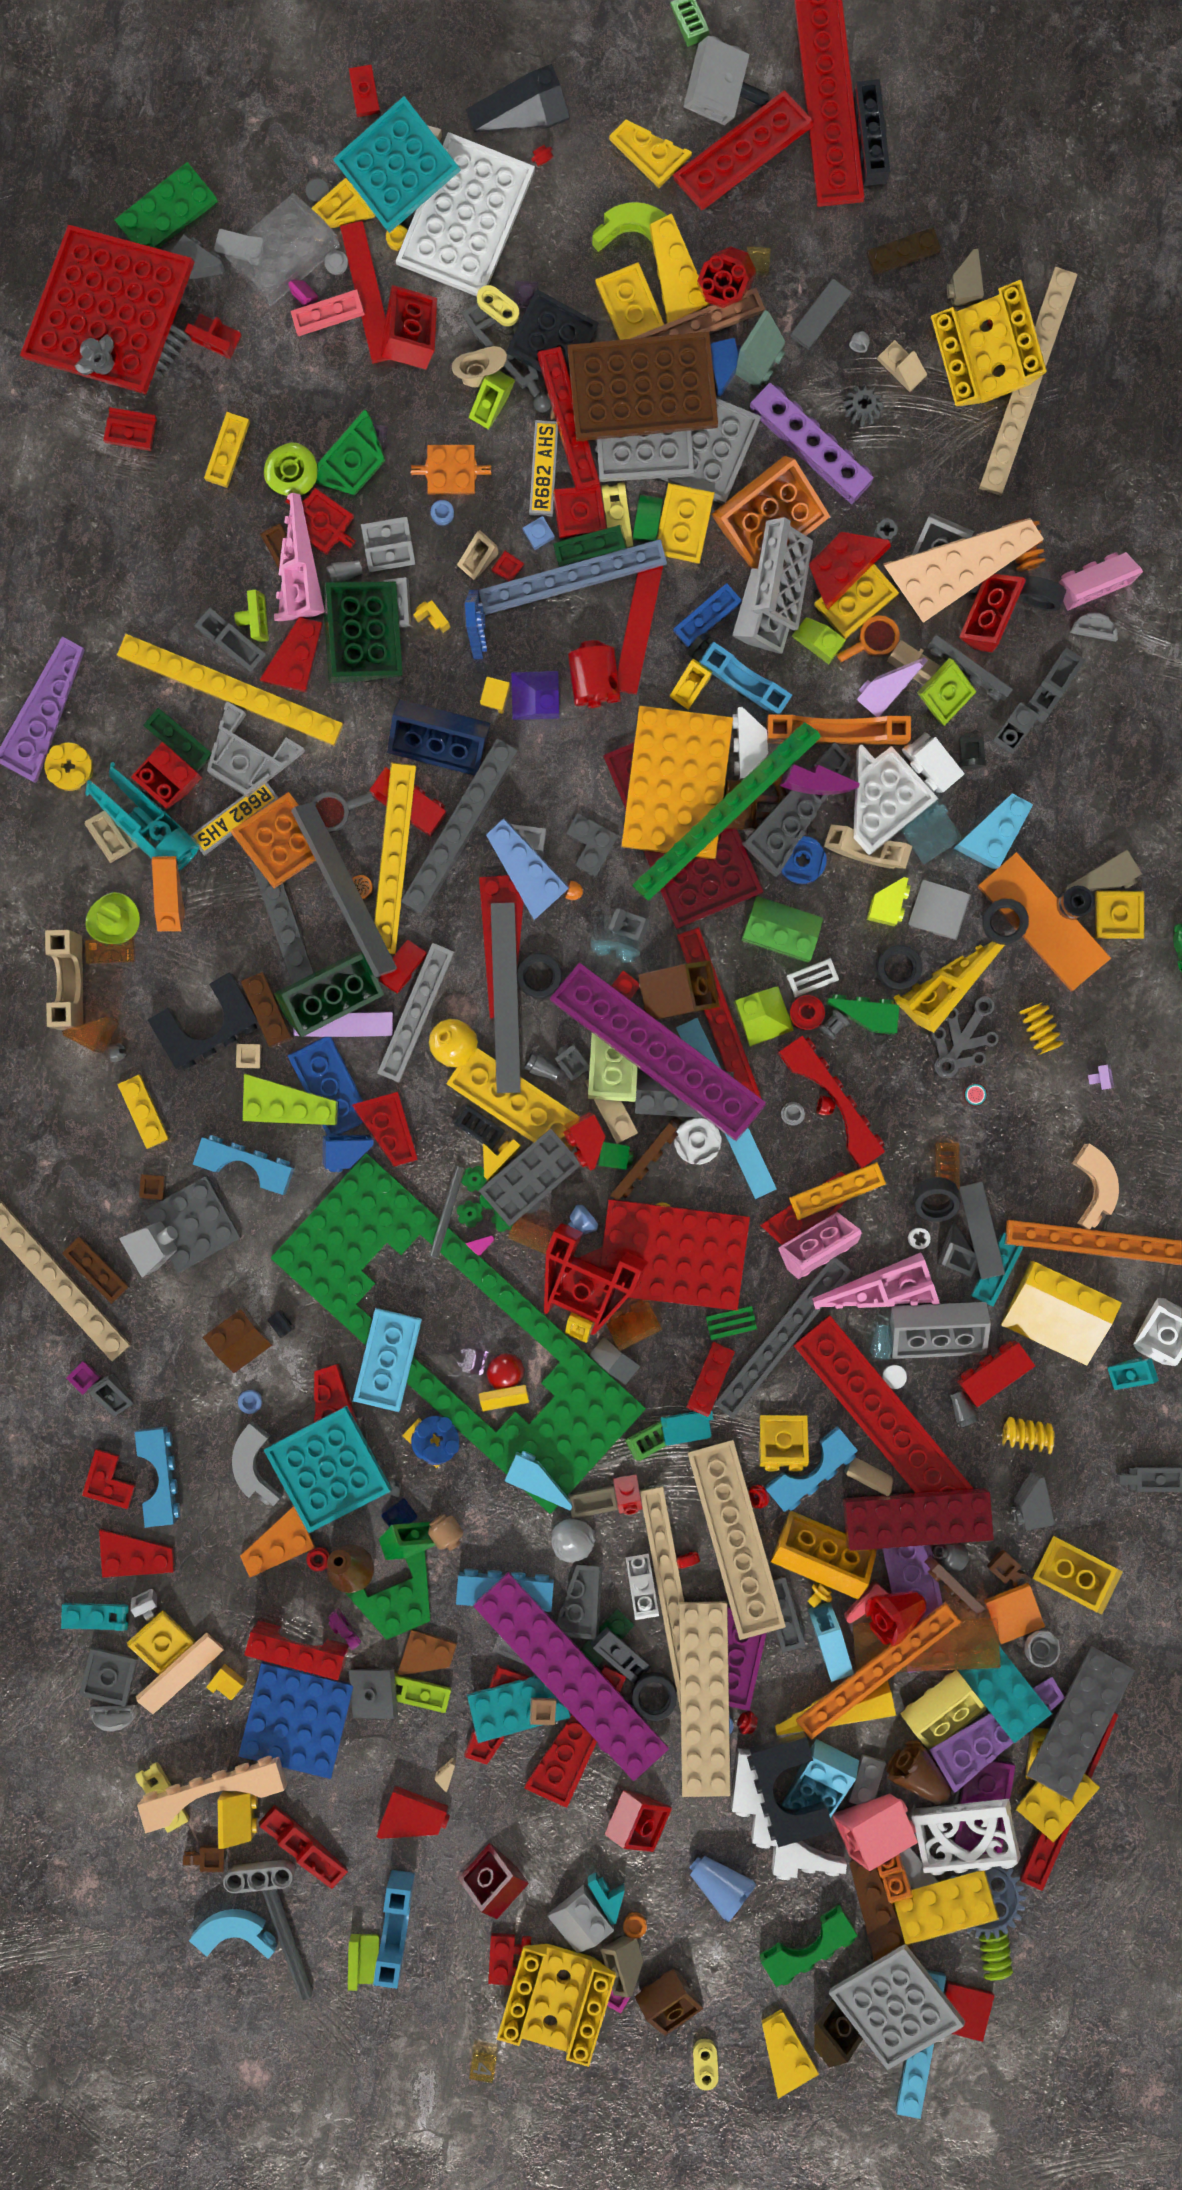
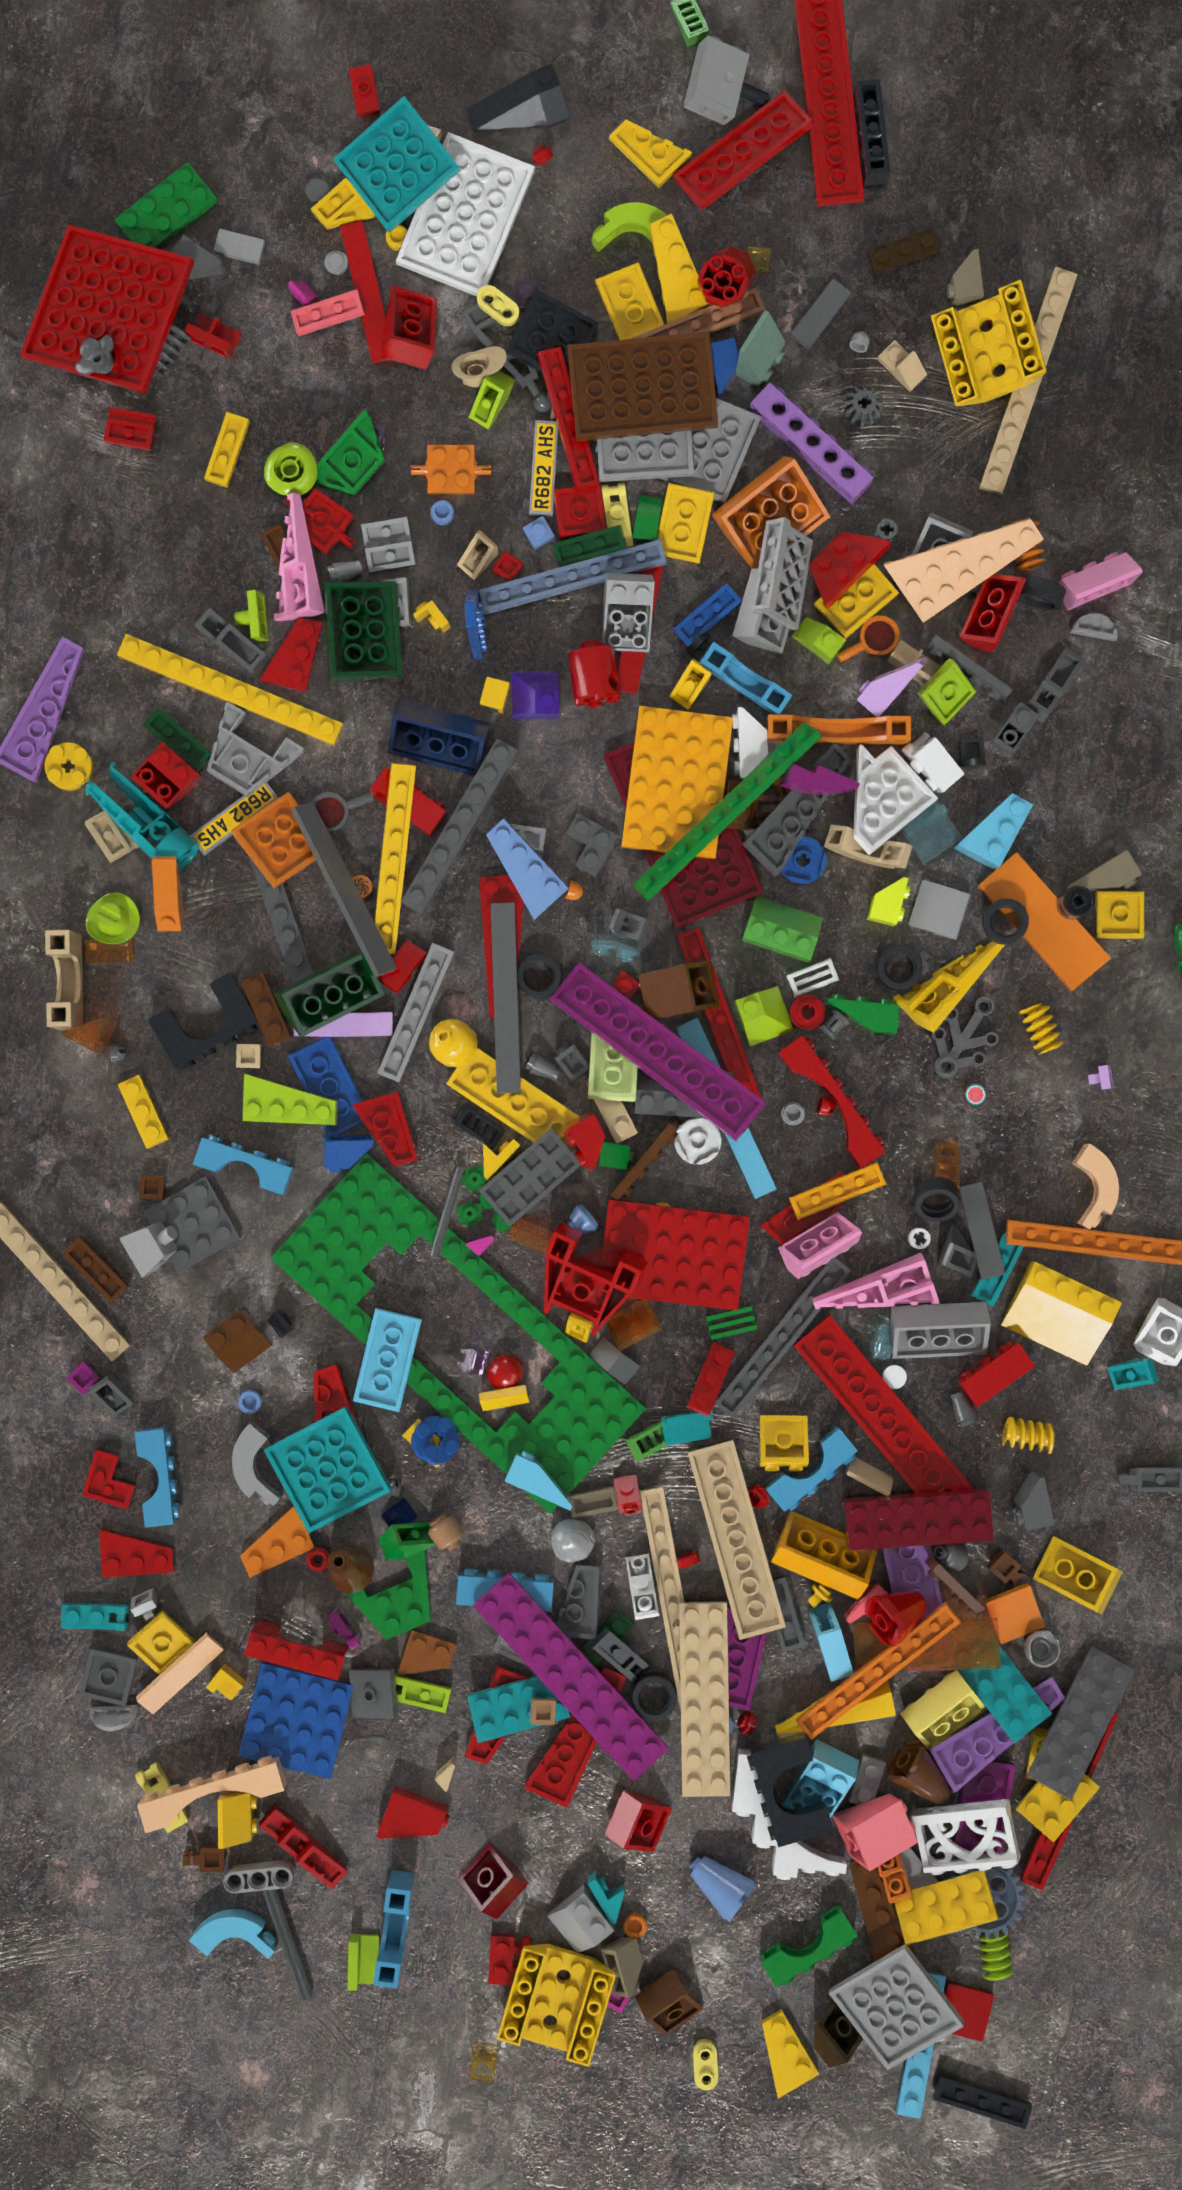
(283, 248): clear slope -> none
(628, 611): none -> light grey slope
(982, 2101): none -> black plate

